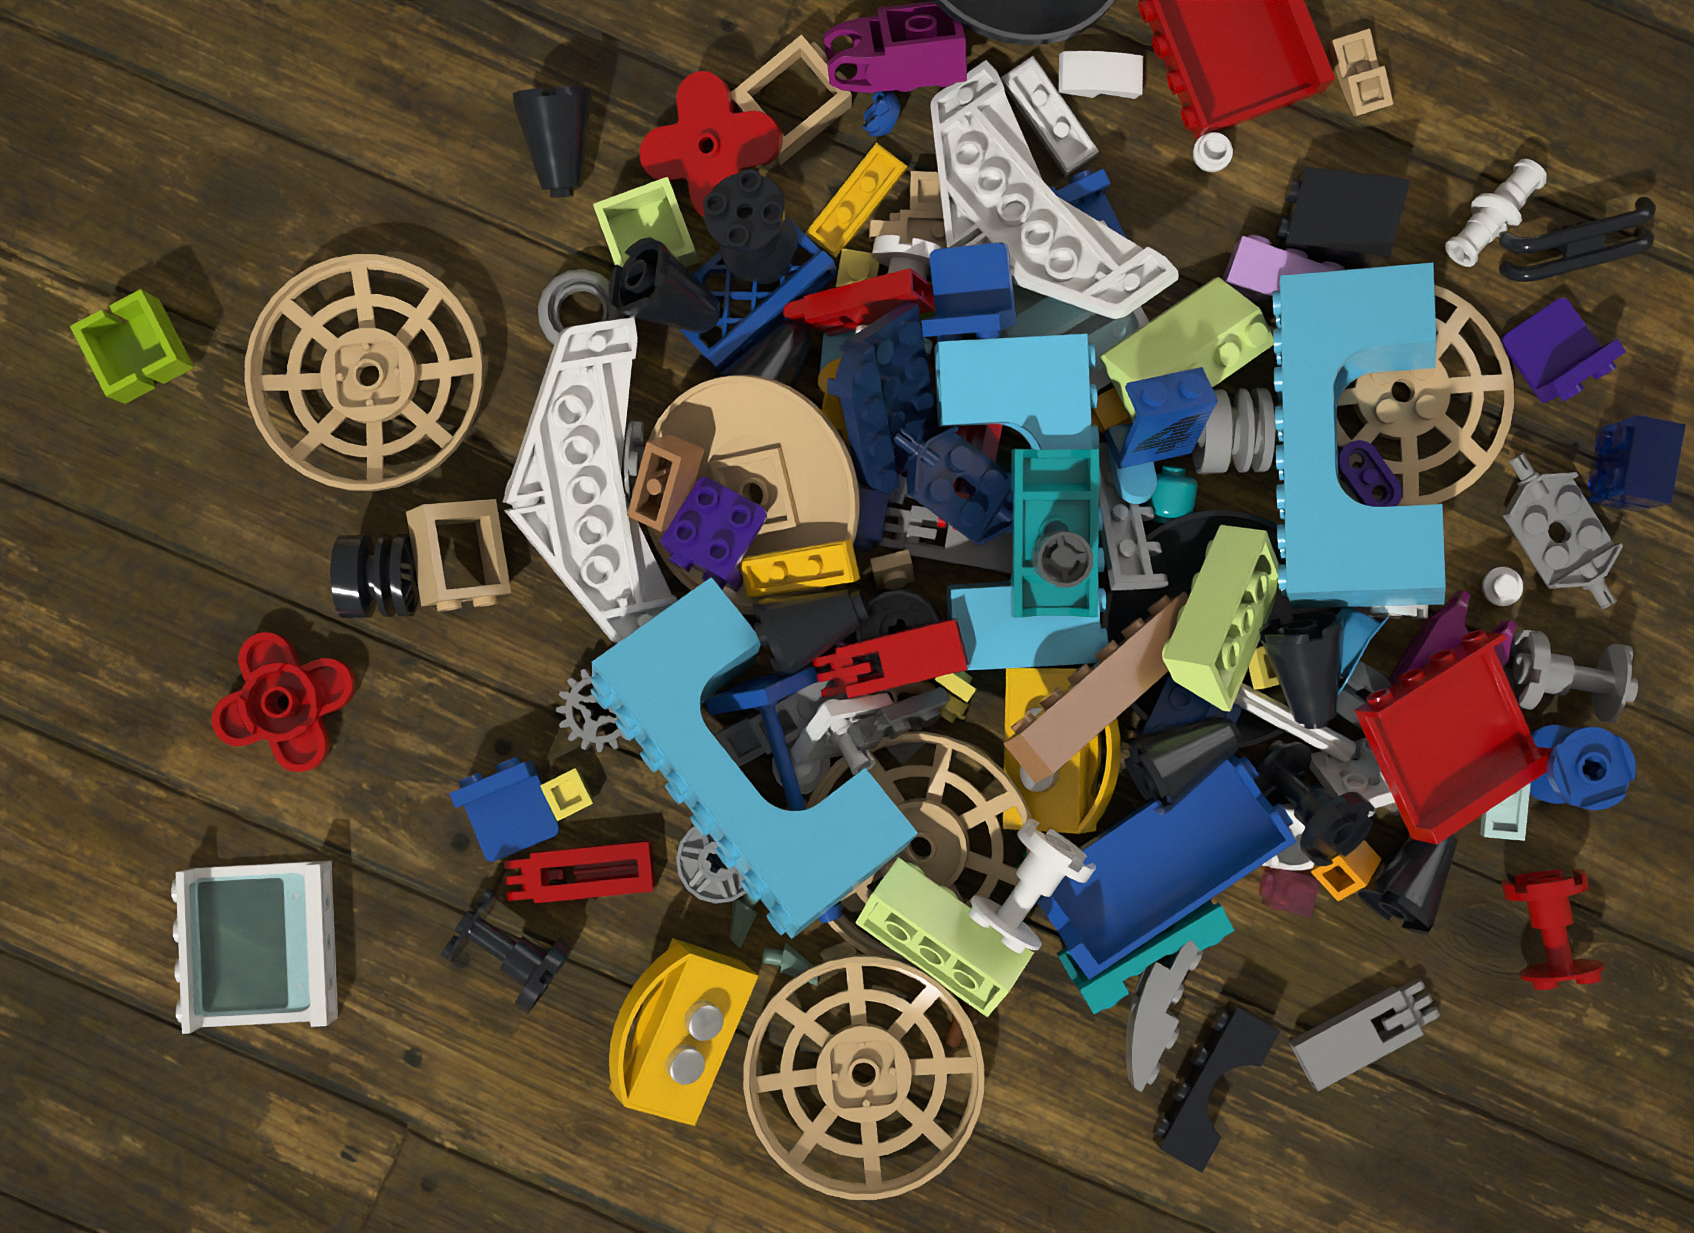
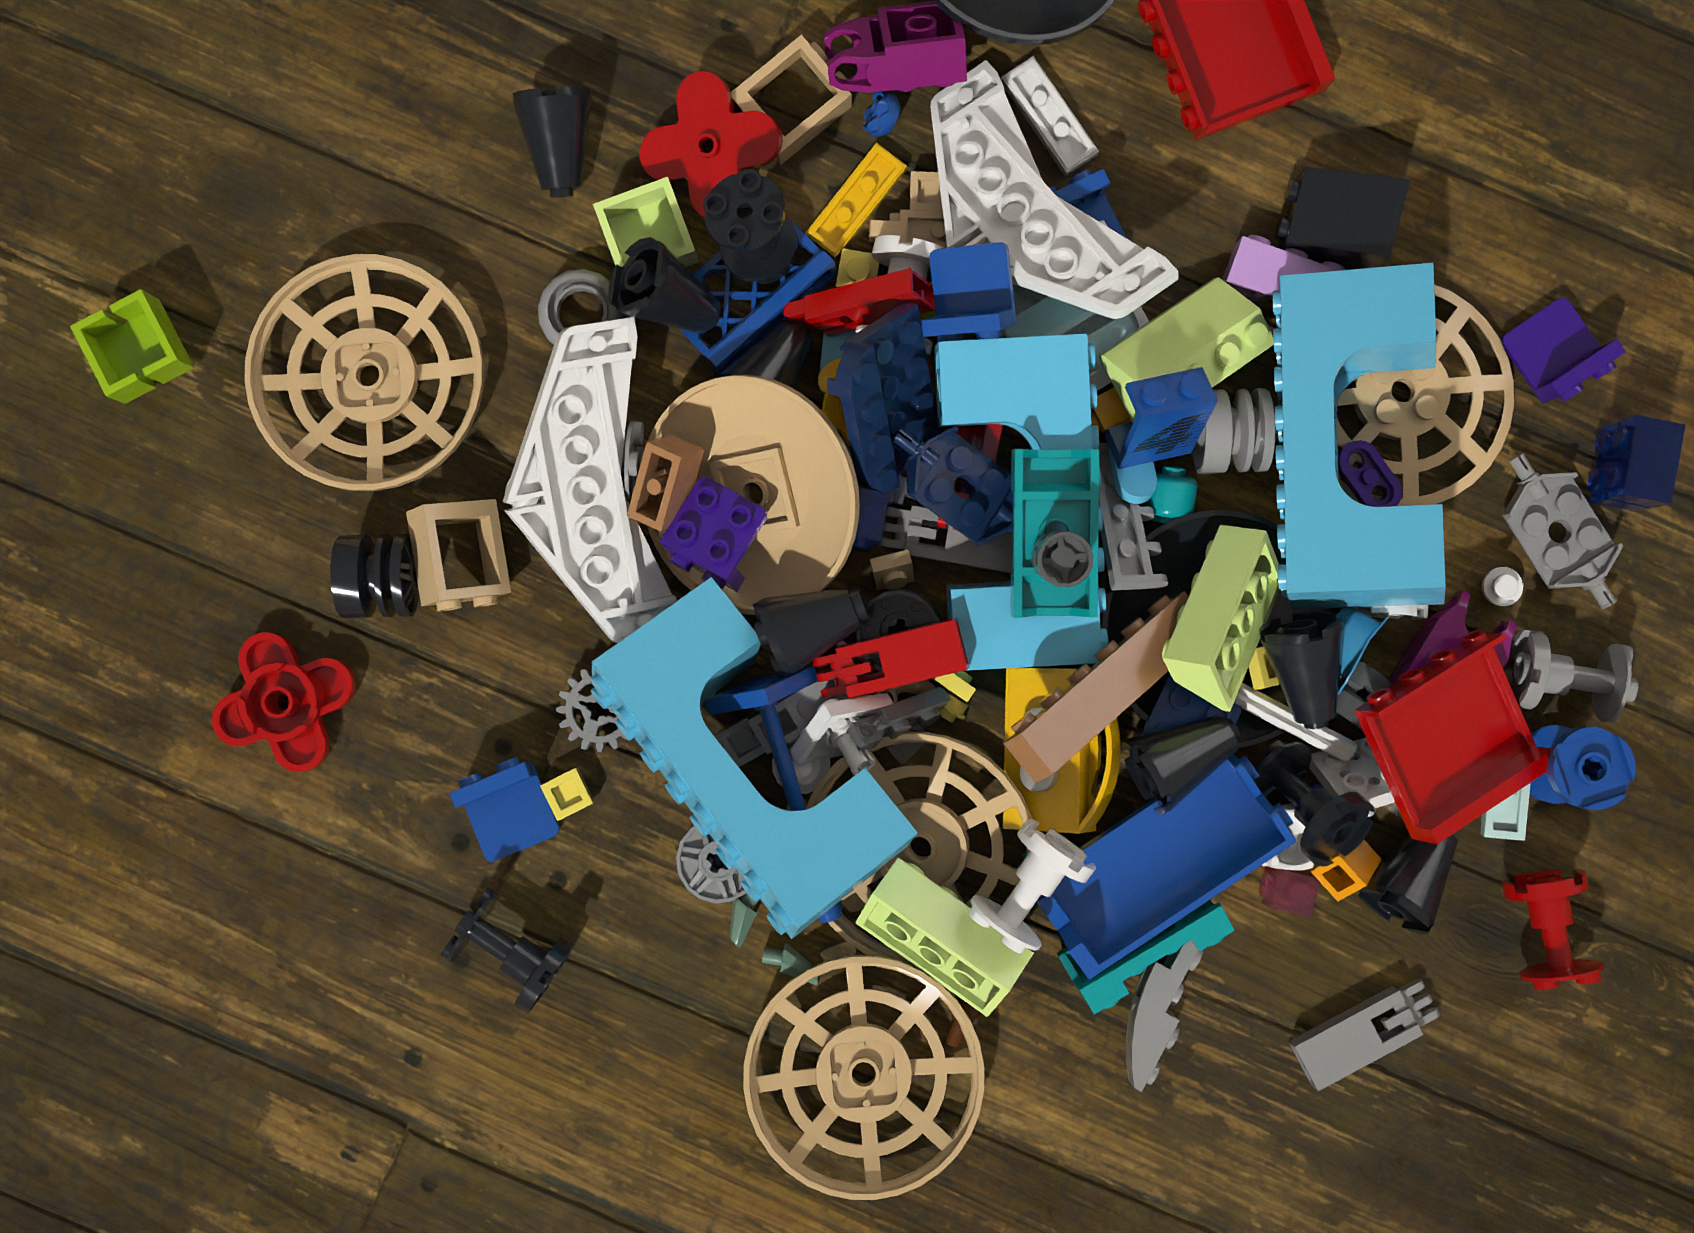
(255, 945): clear light blue panel -> none
(598, 872): red hinge -> none
(679, 1030): yellow piece -> none
(799, 568): yellow tile -> none
(1100, 72): white slope -> none
(1212, 152): white plate -> none
(1236, 1041): black arch -> none
(1359, 74): tan slope -> none
(1496, 212): white piece -> none
(1580, 244): black piece -> none

